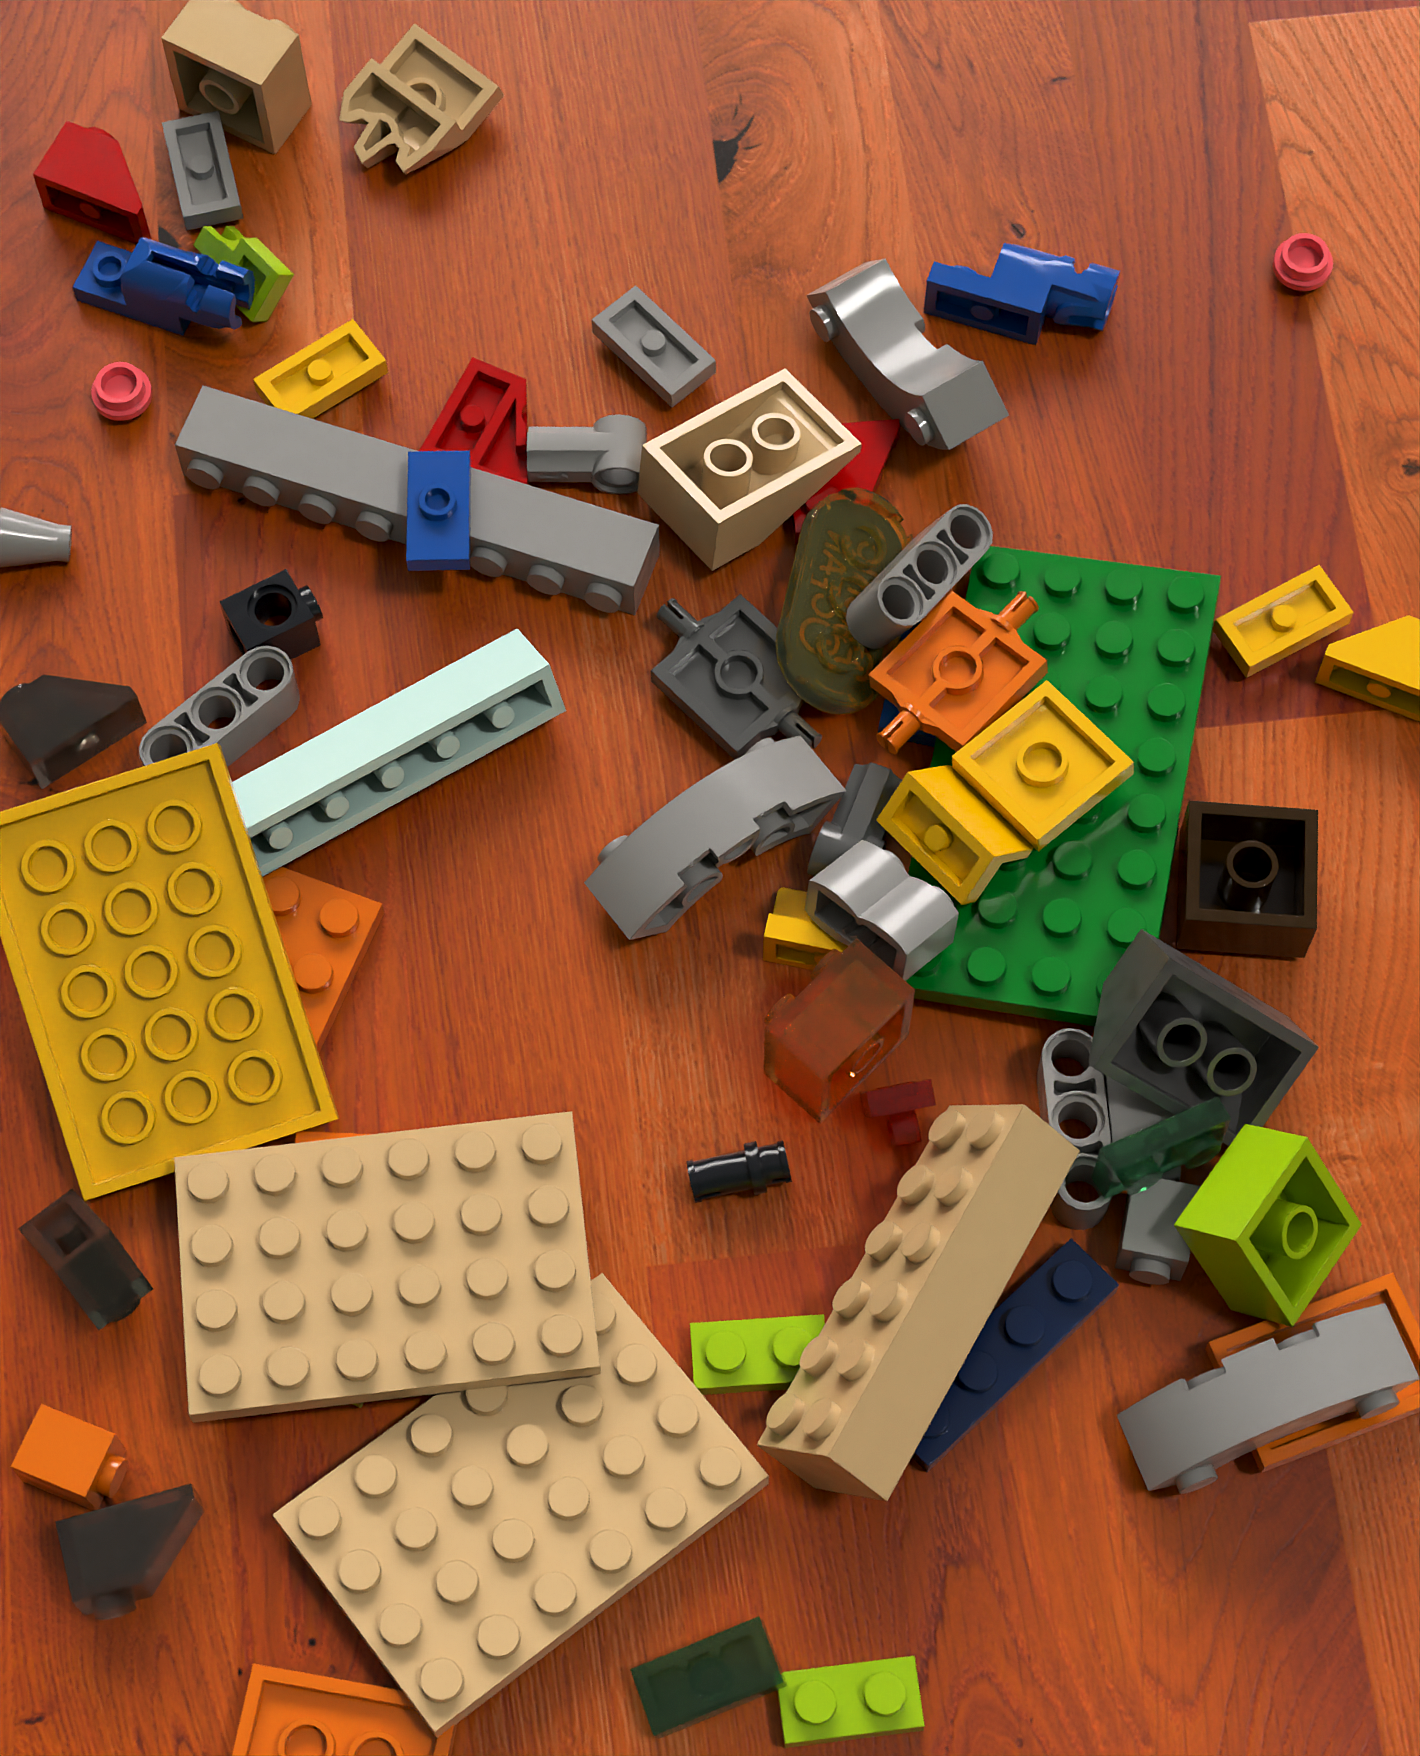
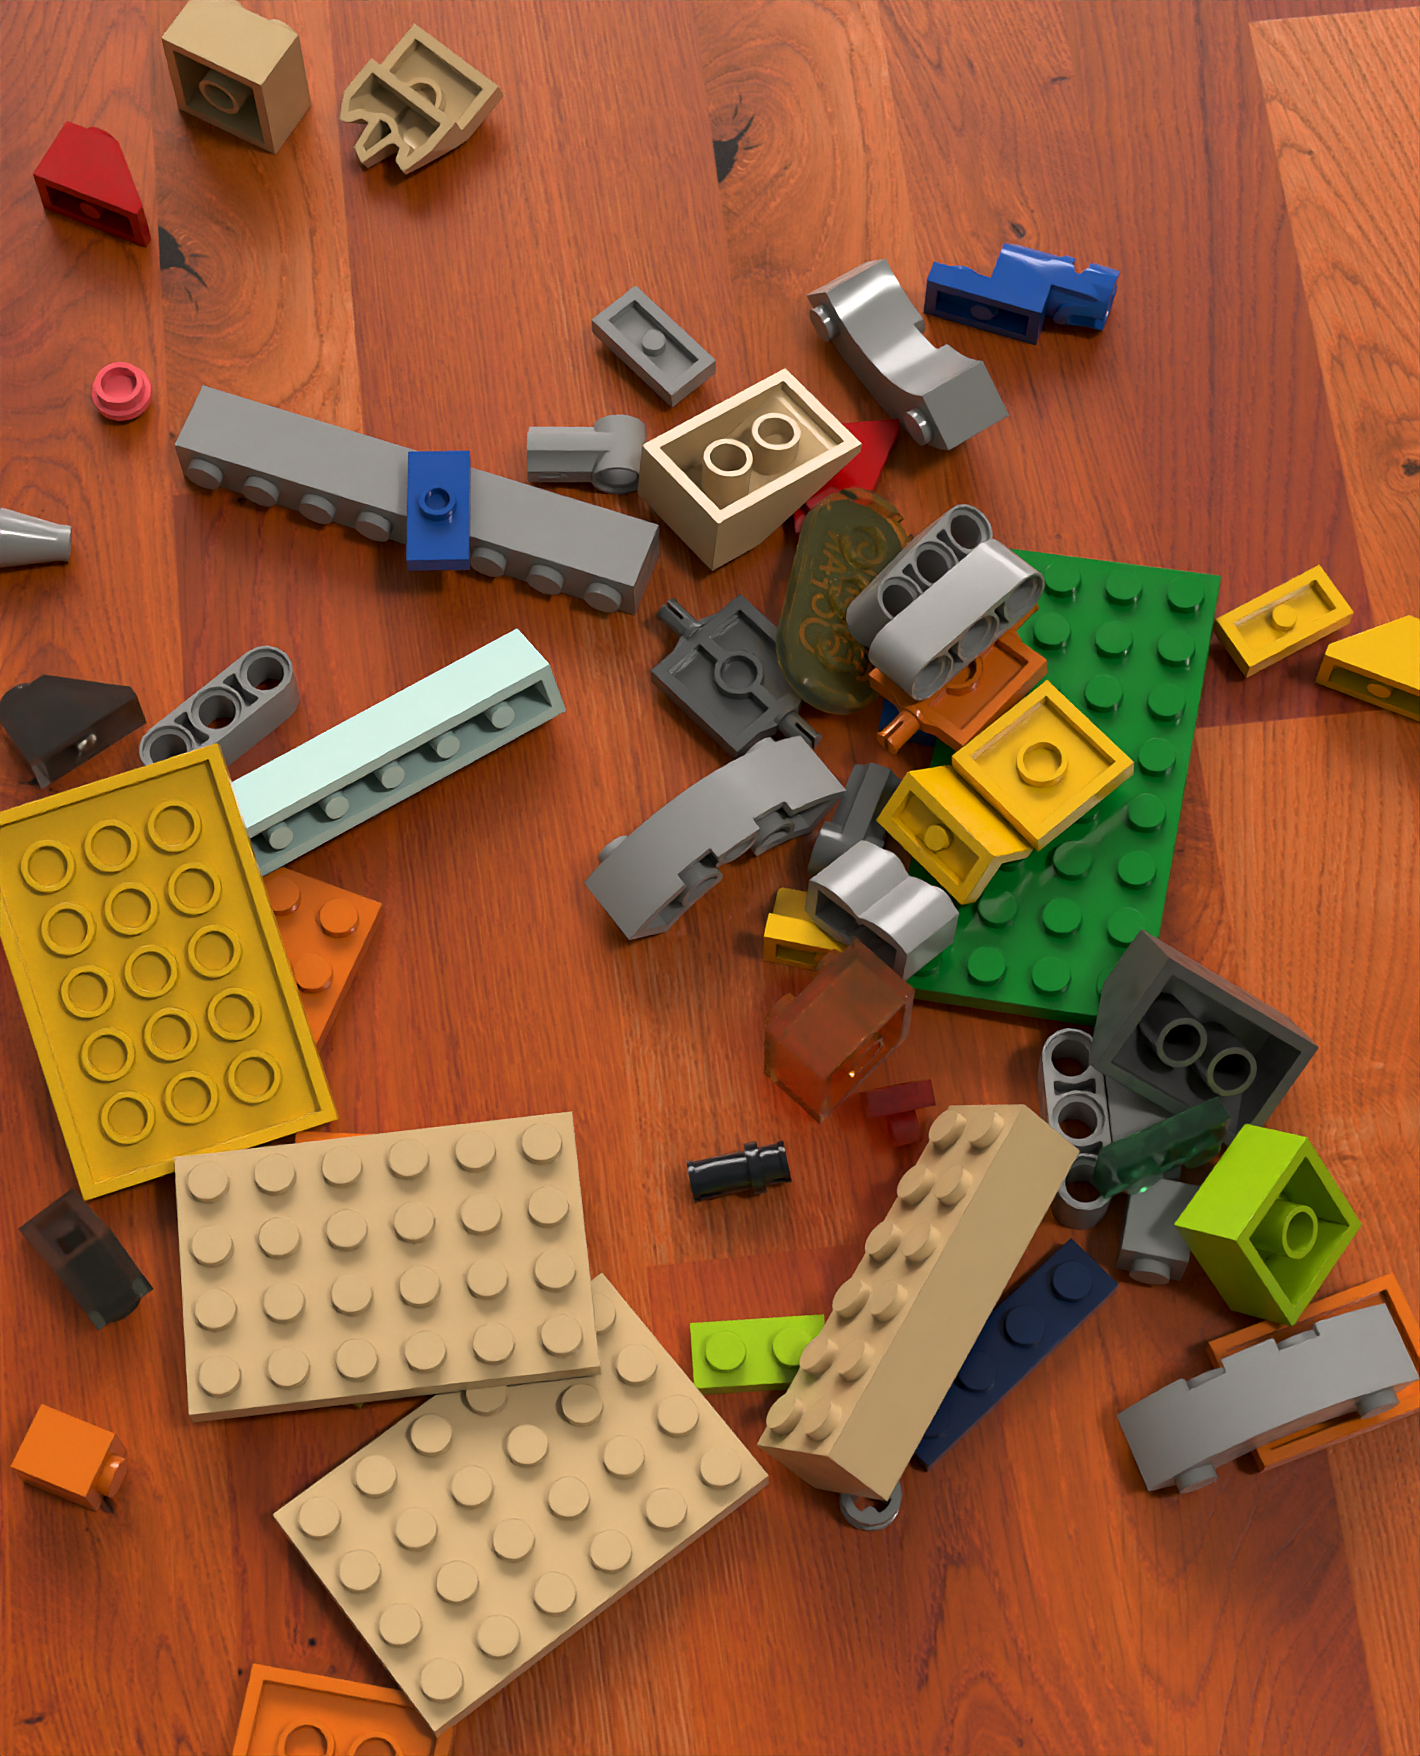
(125, 1549): clear smoke slope -> none
(165, 286): blue plate -> none
(202, 170): light grey plate -> none
(250, 253): lime plate -> none
(273, 597): black brick -> none
(323, 372): yellow plate -> none
(488, 419): red wing -> none
(708, 1677): clear green plate -> none
(850, 1702): lime plate -> none
(870, 1518): none -> light grey bush
(956, 619): none -> light grey beam
(1247, 879): dark brown brick -> none
(1303, 262): coral plate -> none

